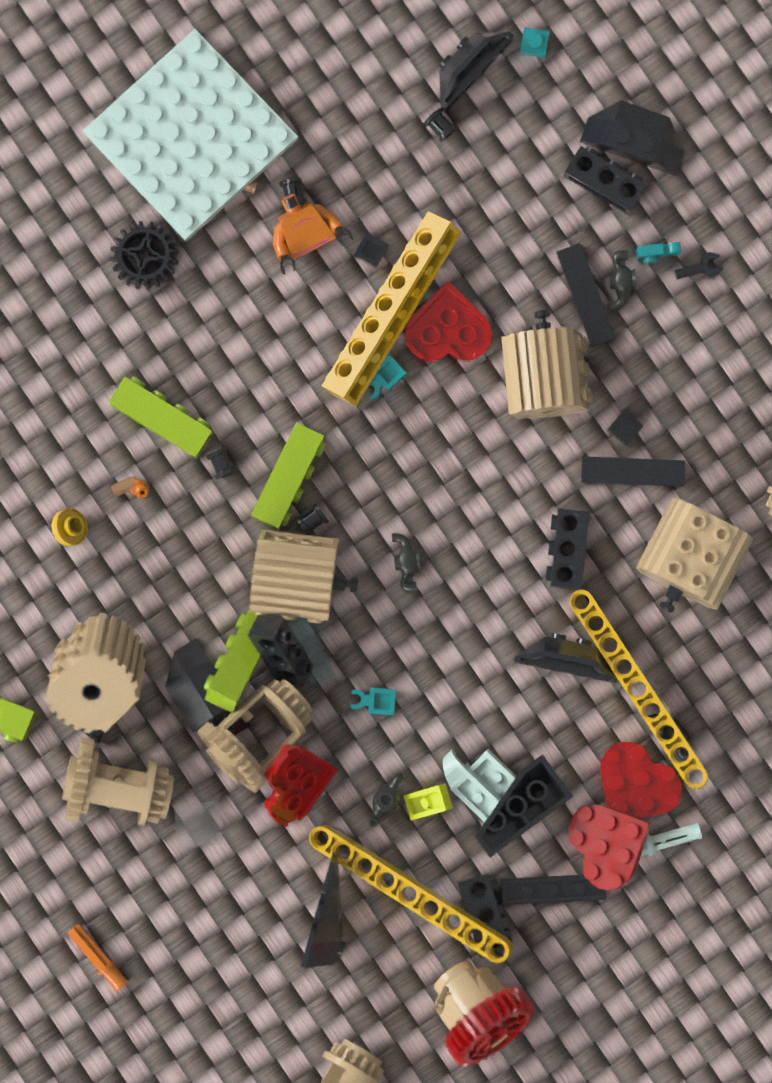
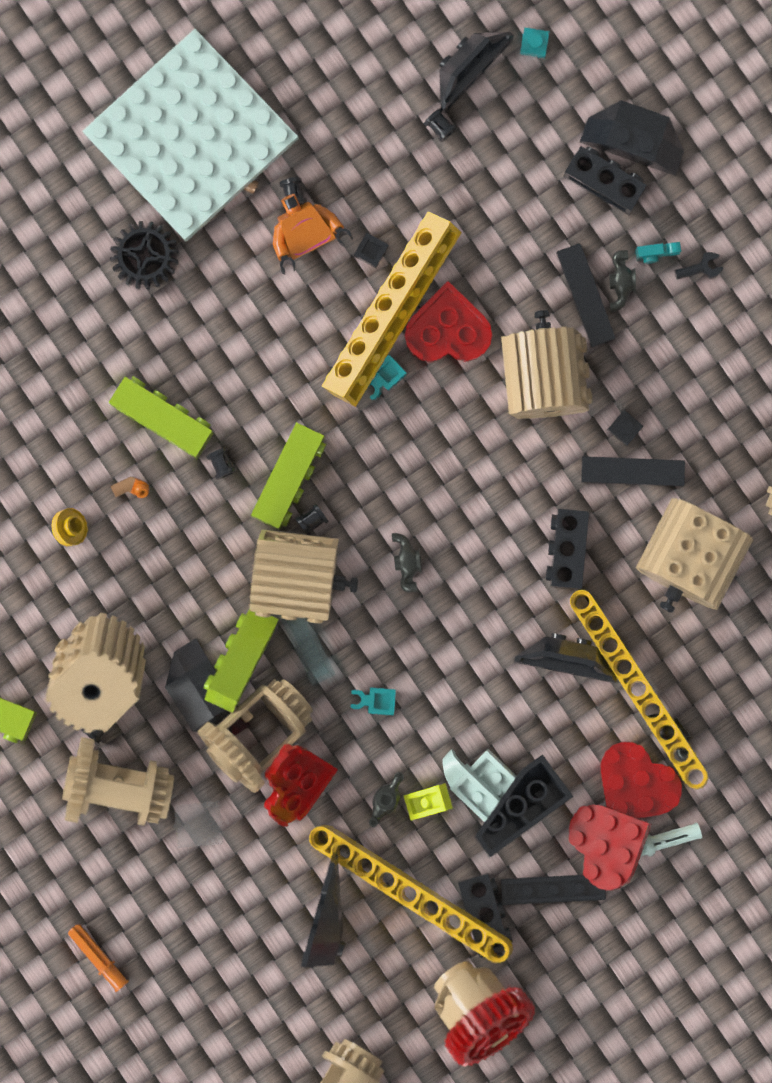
(280, 649): black brick -> none

